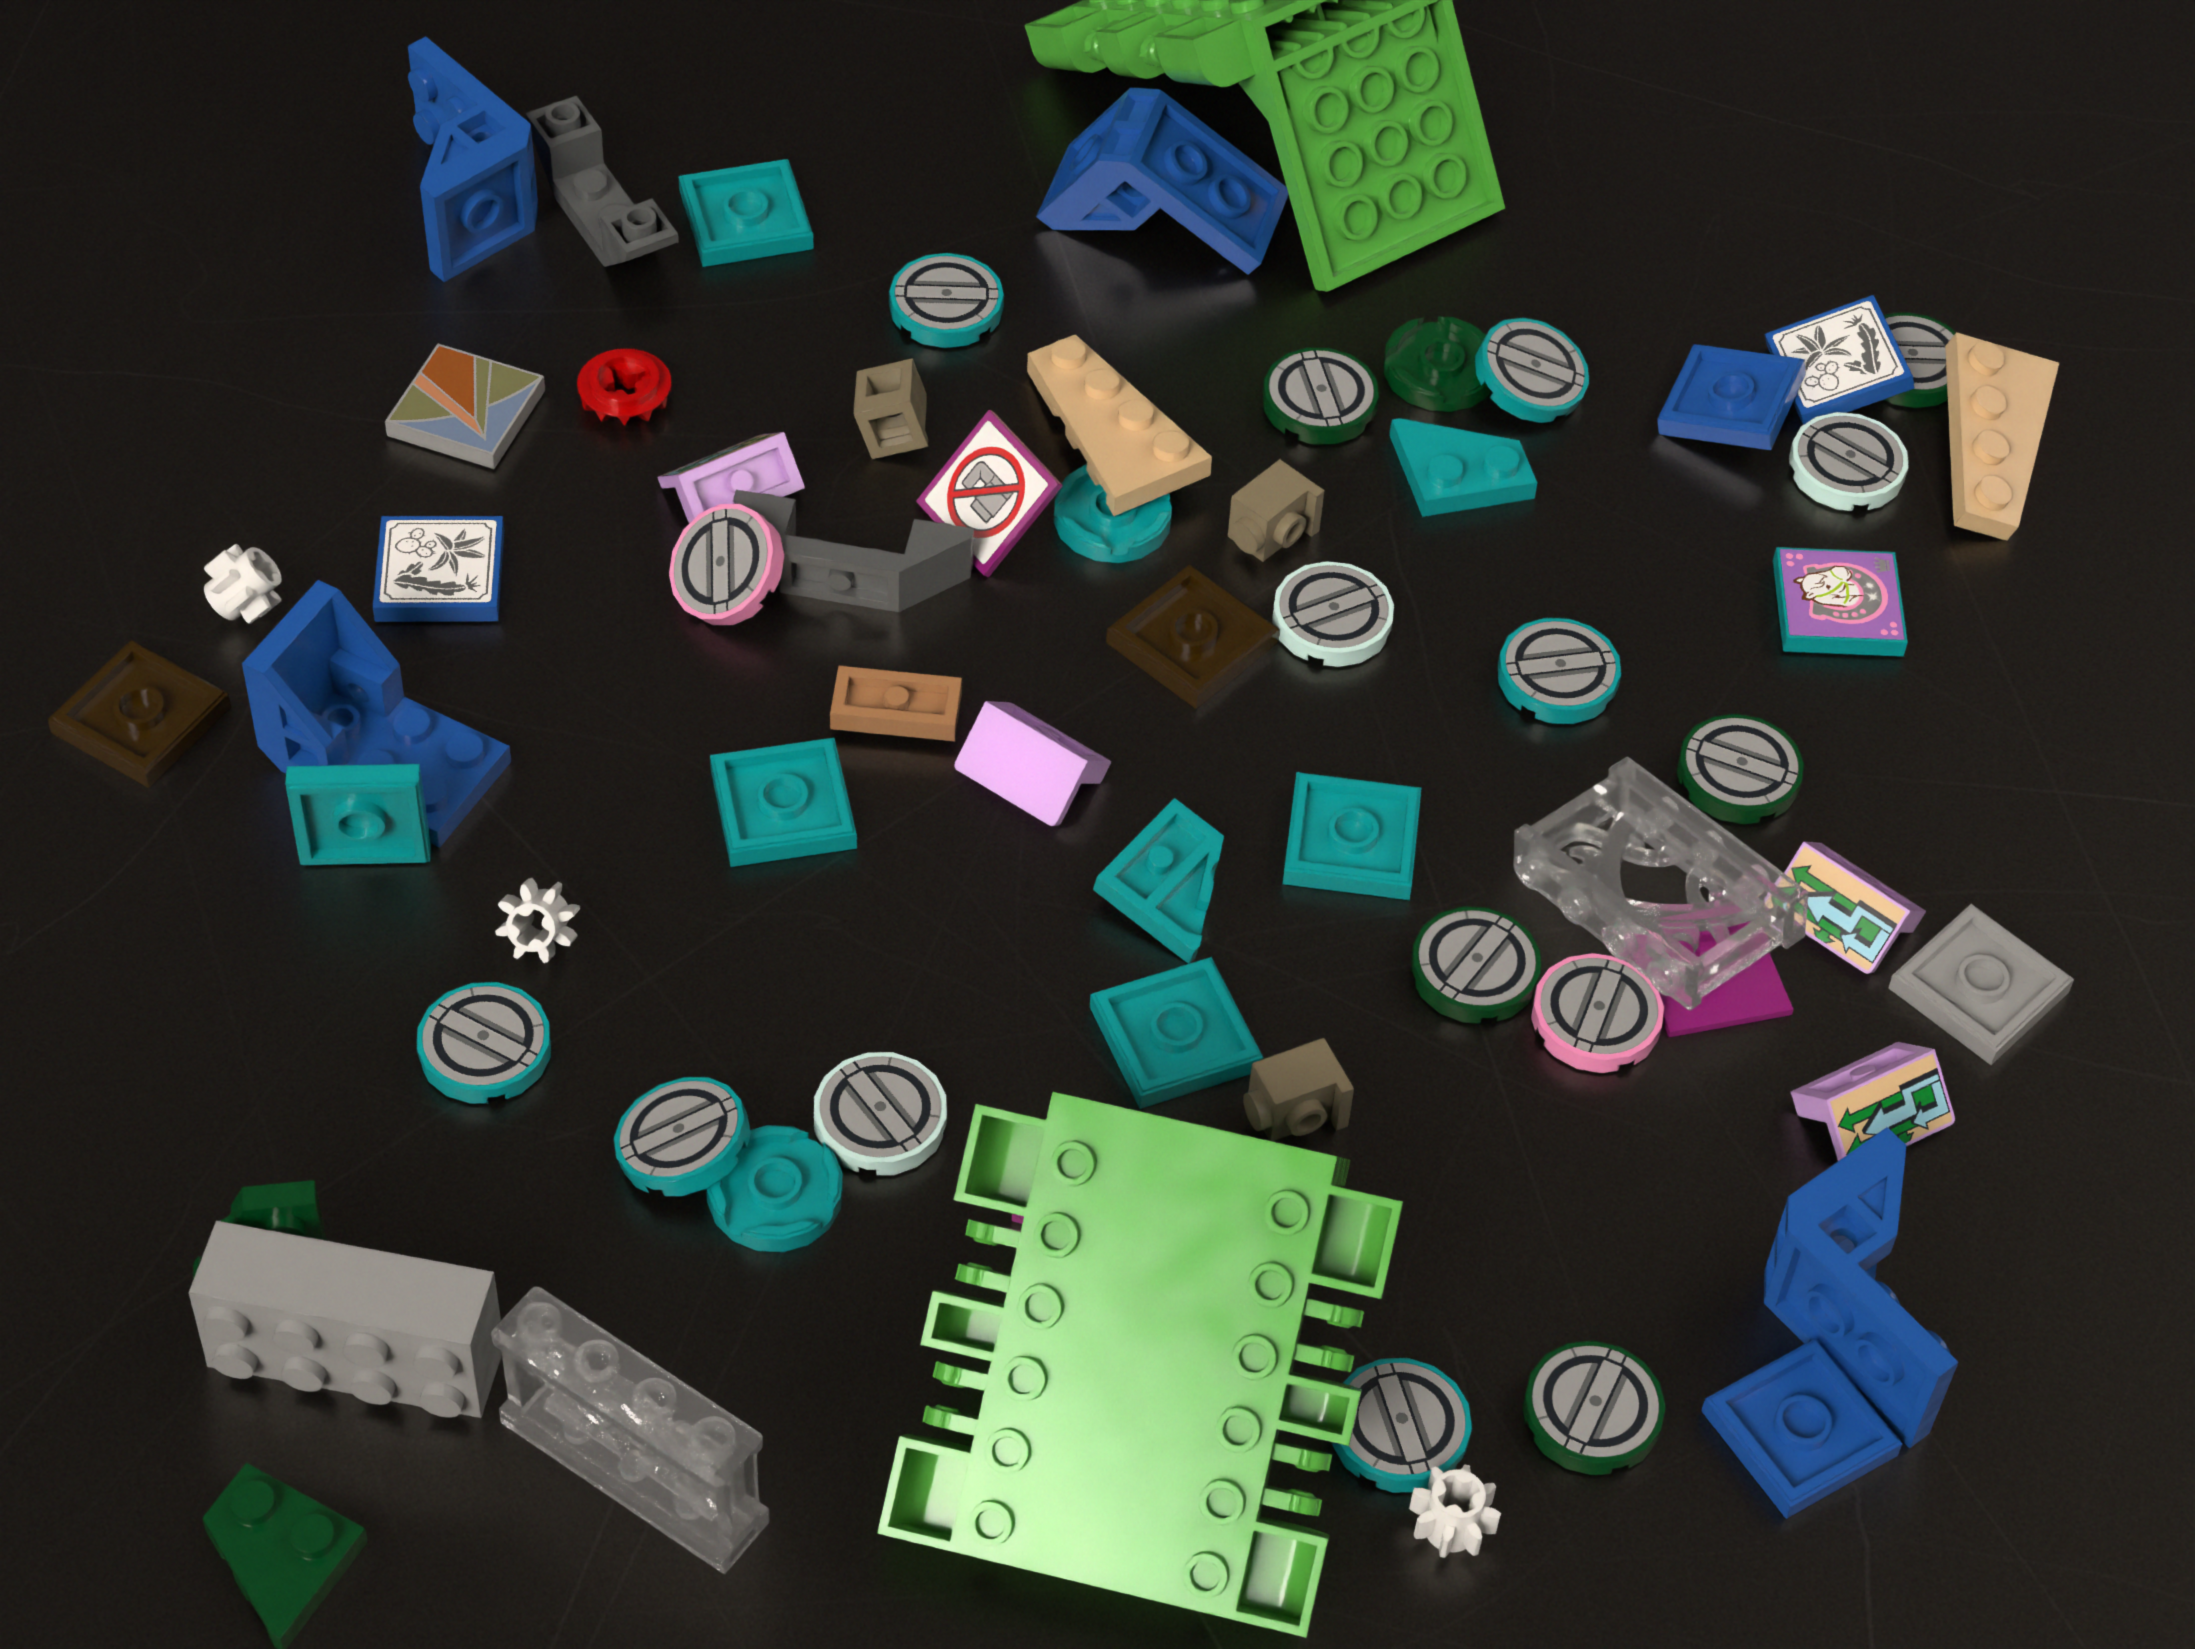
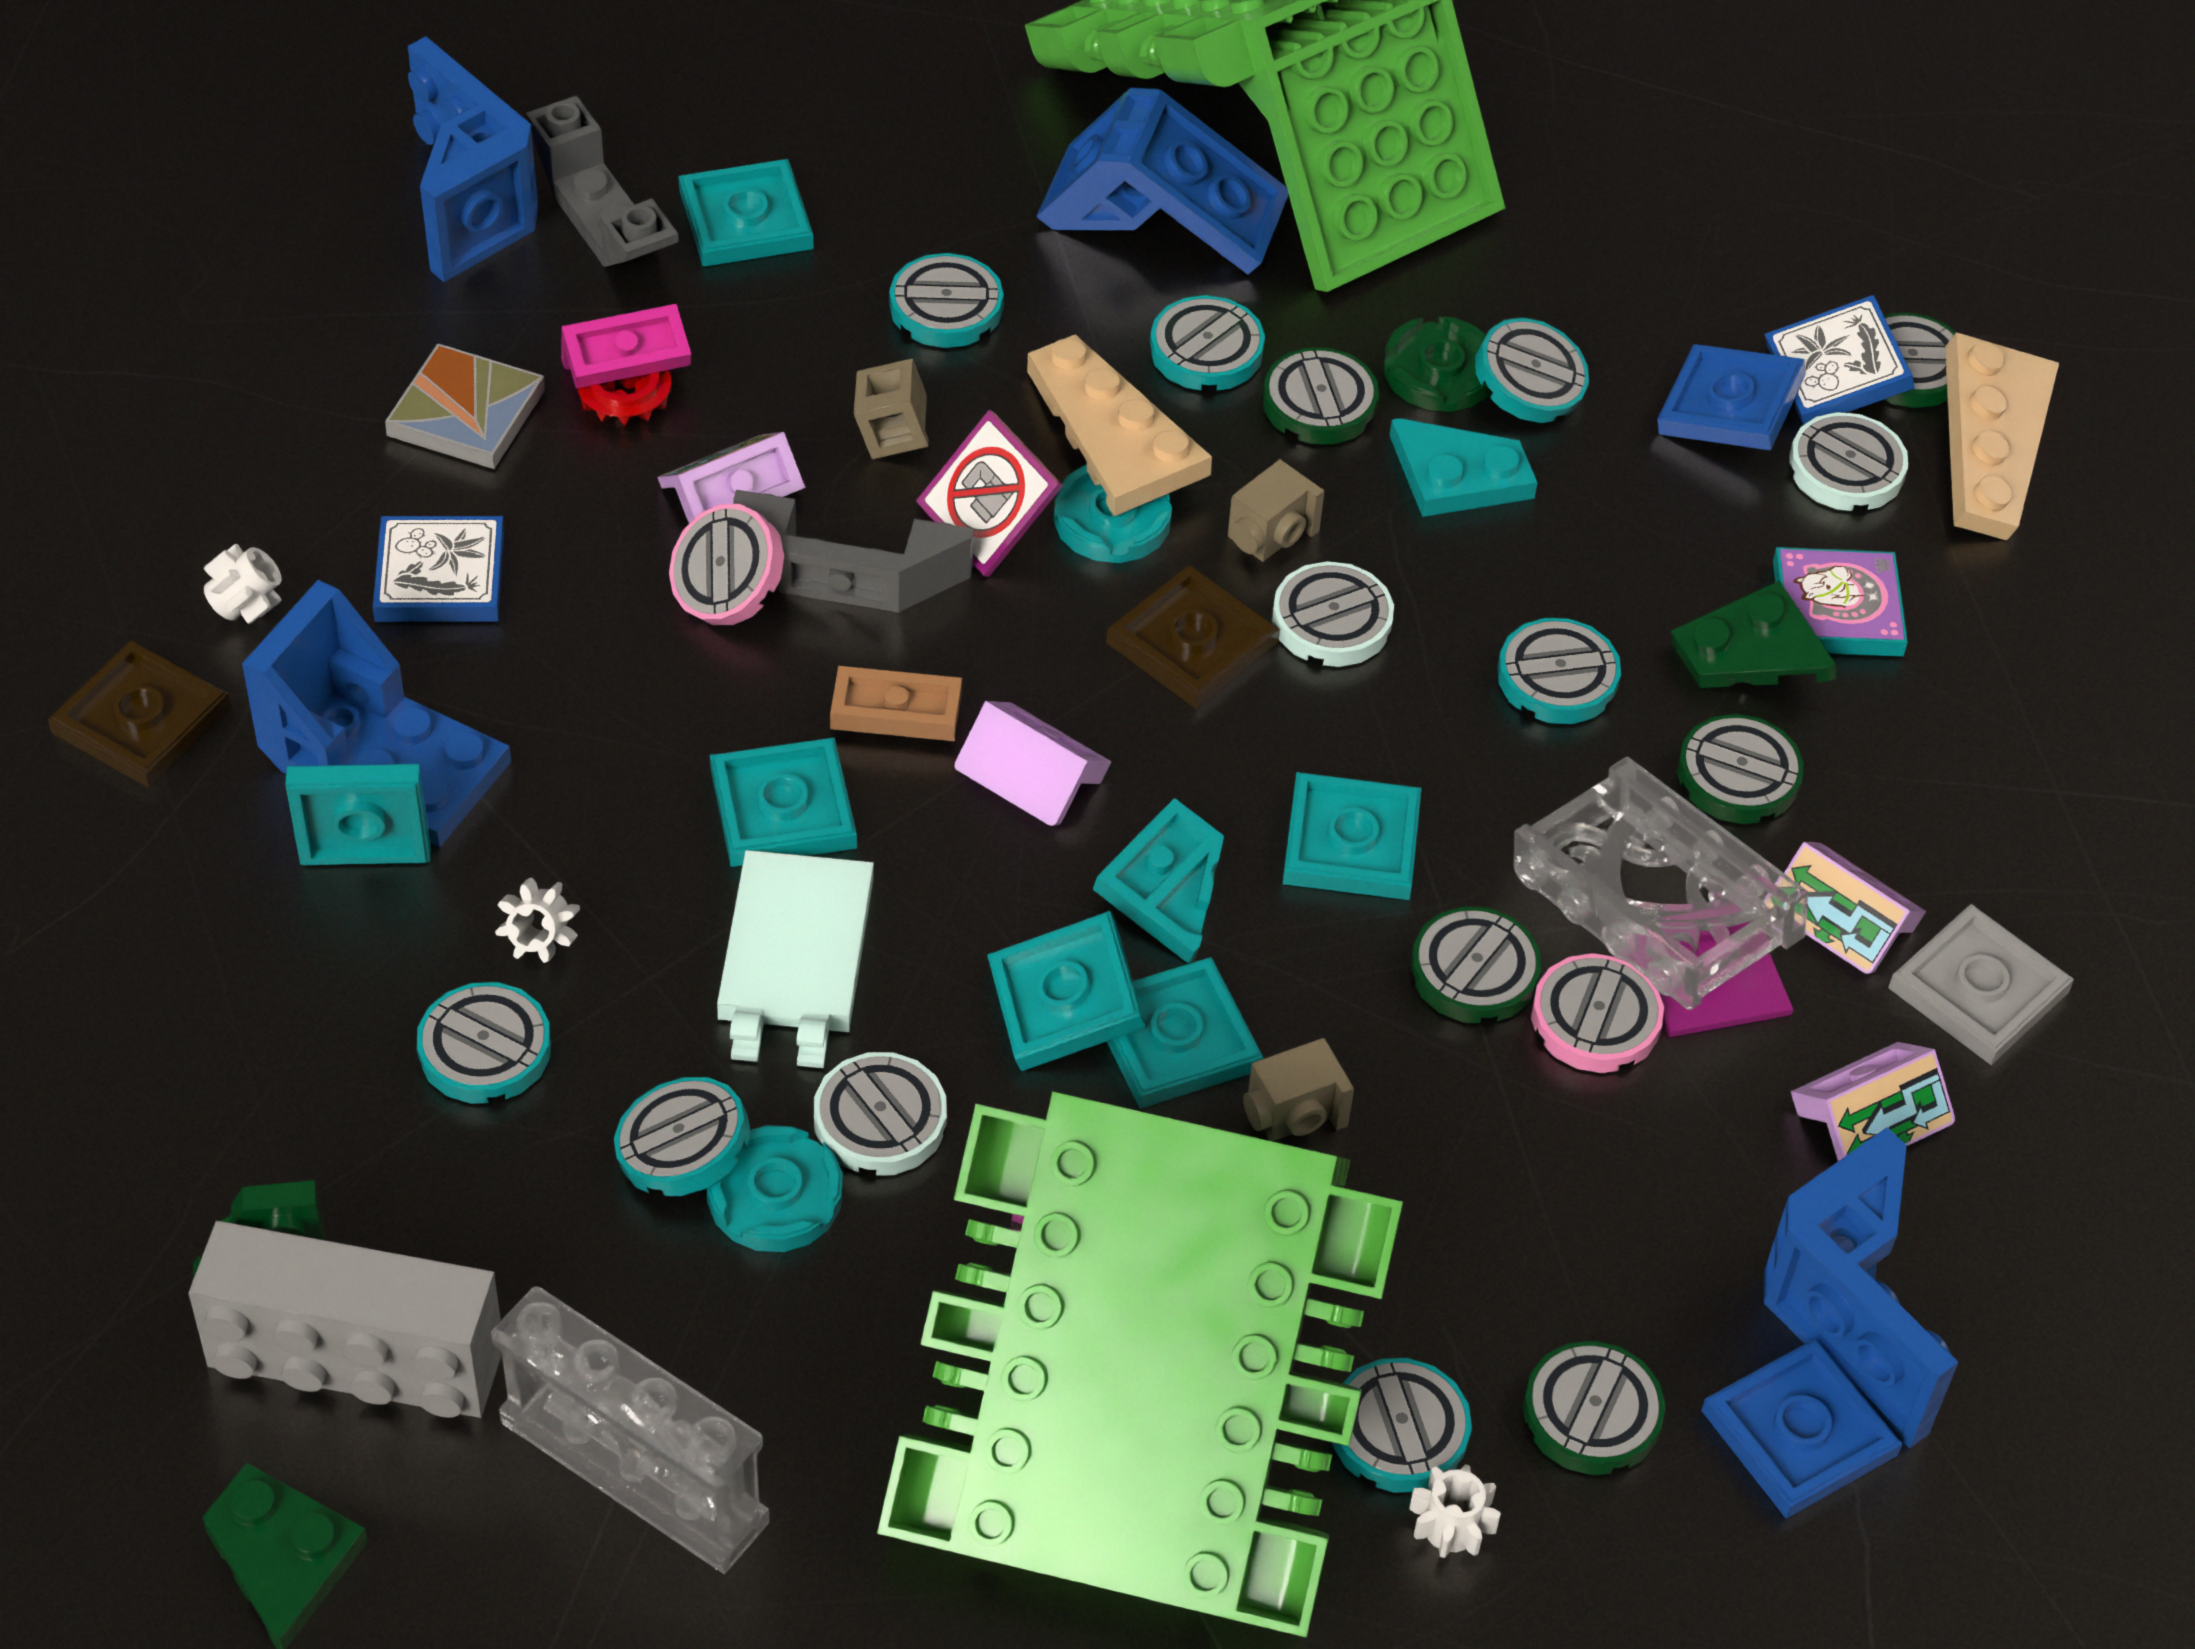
(625, 346): none -> dark pink panel
(794, 950): none -> light aqua tile
(1066, 991): none -> teal tile
(1207, 342): none -> tile
(1752, 642): none -> dark green wing

